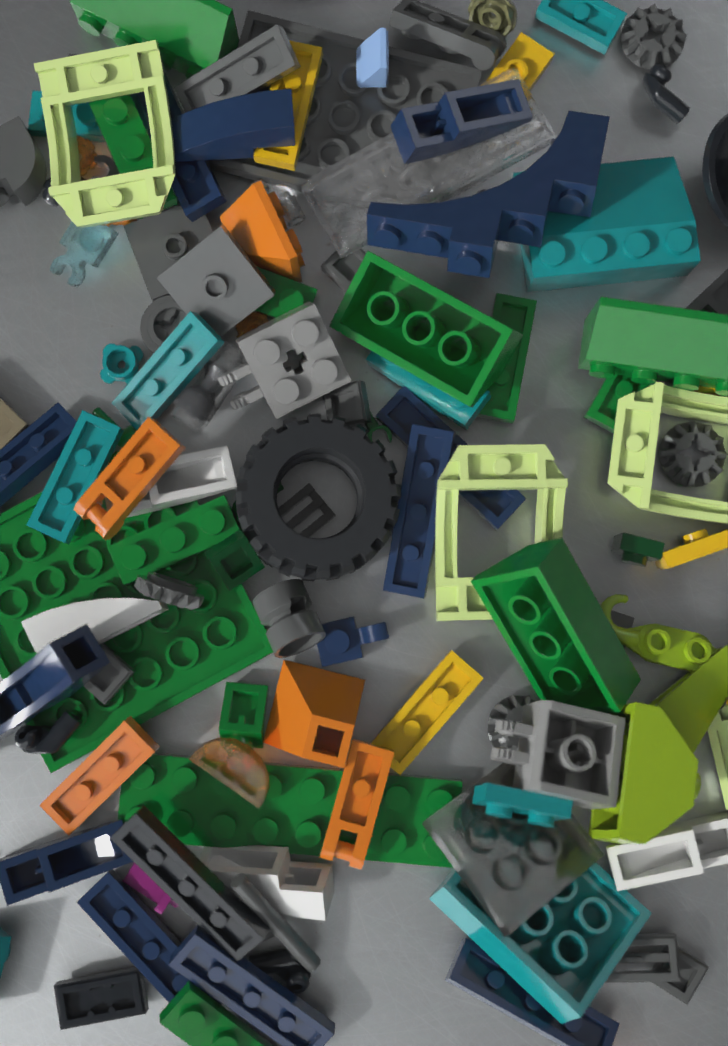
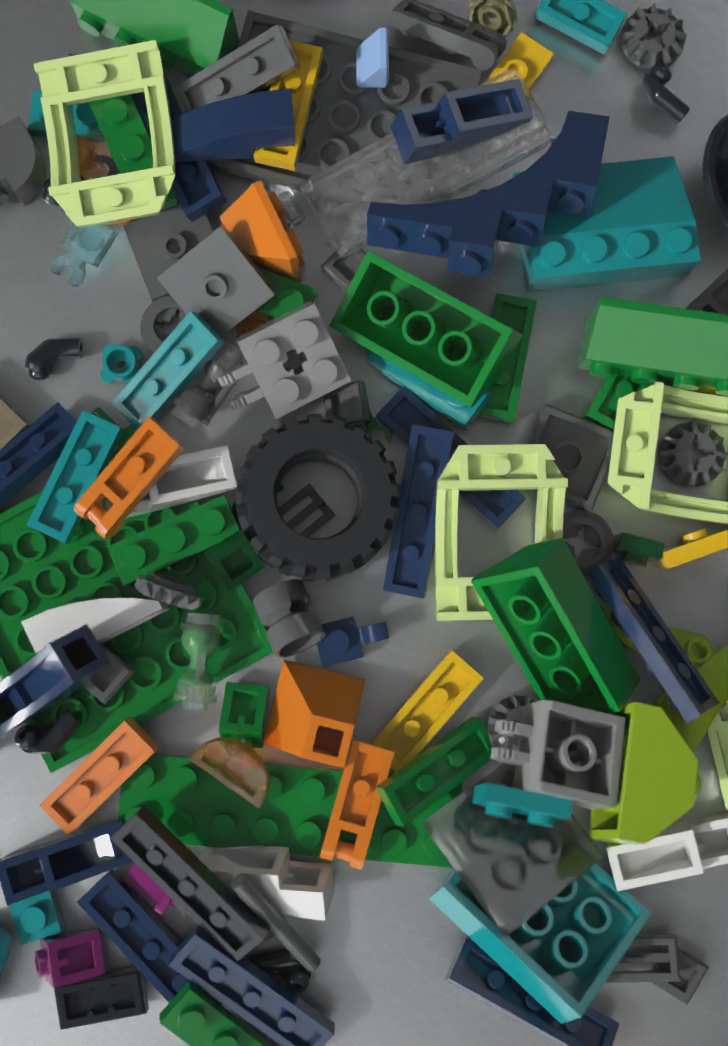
(37, 917): none -> teal plate
(49, 351): none -> black arm
(70, 958): none -> magenta bracket
(200, 640): none -> clear piece
(436, 771): none -> green plate
(579, 452): none -> dark grey plate
(596, 532): none -> dark grey gear
(653, 639): none -> dark blue plate

